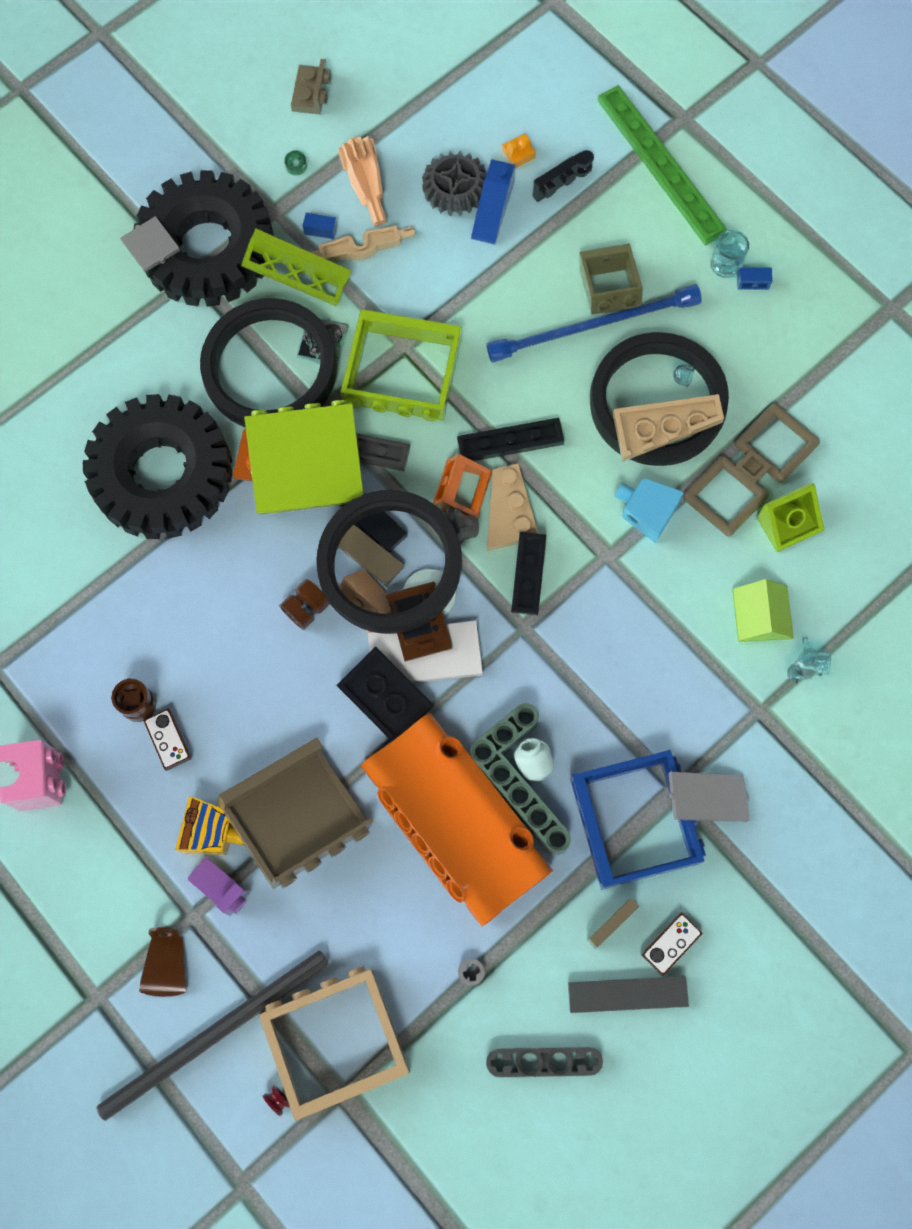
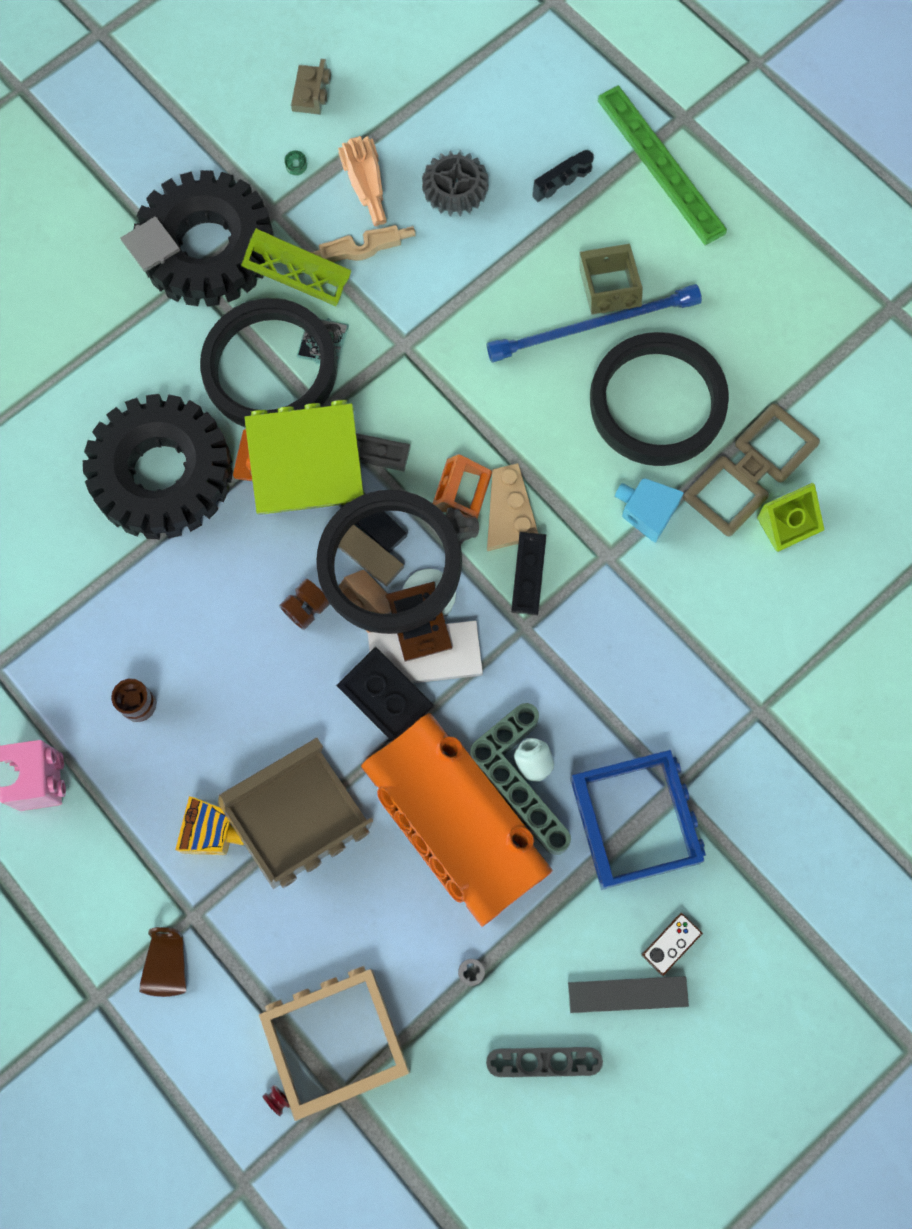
(167, 739): tile -> none
(211, 1036): dark grey axle -> none
(219, 887): medium lavender bracket -> none
(319, 226): blue piece -> none
(405, 328): lime window -> none
(493, 201): blue slope -> none
(511, 440): black tile -> none
(519, 150): light orange tile -> none
(613, 923): dark tan tile -> none
(659, 424): tan wing -> none
(683, 374): clear light blue hinge -> none
(708, 797): light grey piece -> none
(729, 253): clear light blue wheel -> none
(754, 278): blue piece -> none
(762, 612): lime slope -> none
(809, 663): clear light blue animal -> none

